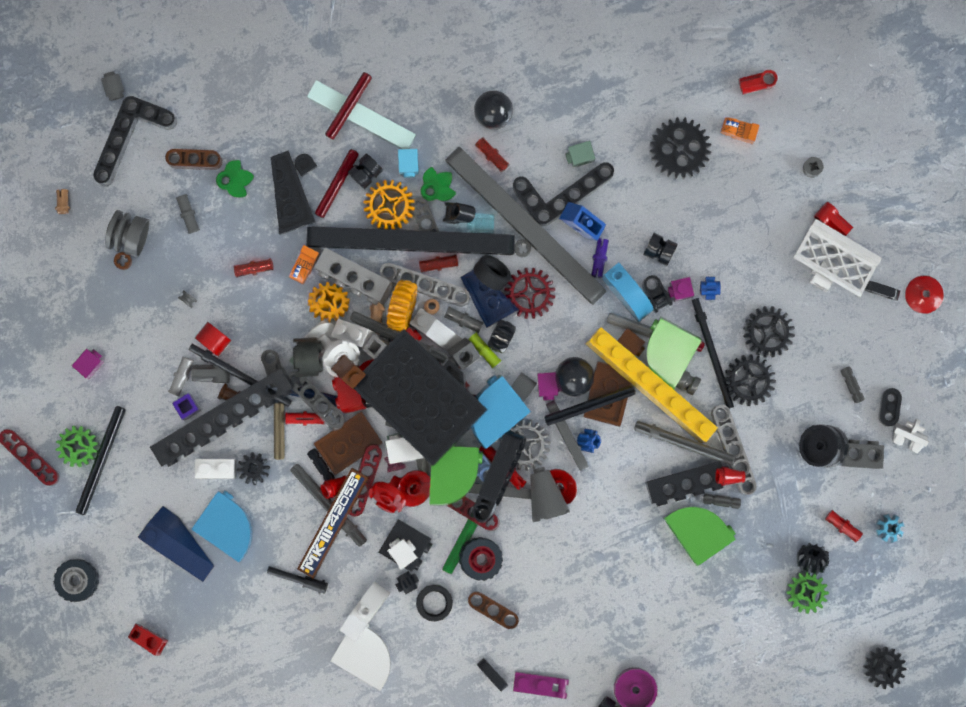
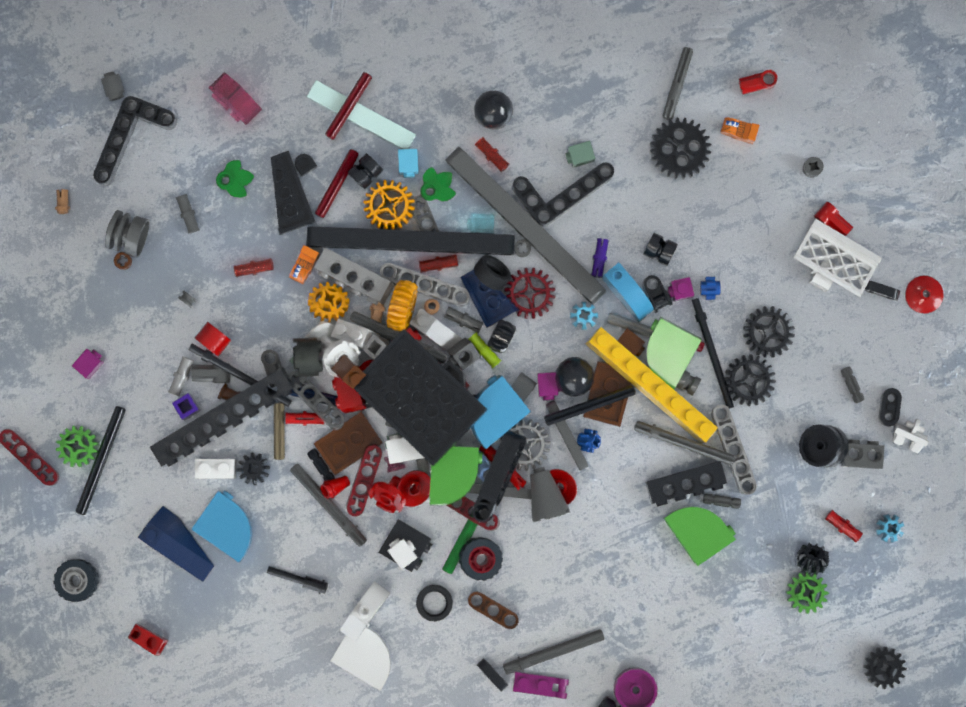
(185, 155): reddish brown beam -> none
(234, 97): none -> clear pink brick
(333, 523): tile -> none
(407, 582): black gear -> none
(458, 213): black piece -> none
(553, 652): none -> dark grey axle
(581, 320): none -> medium azure piece
(582, 221): blue brick -> none
(677, 84): none -> dark grey axle
(729, 476): red cone -> none

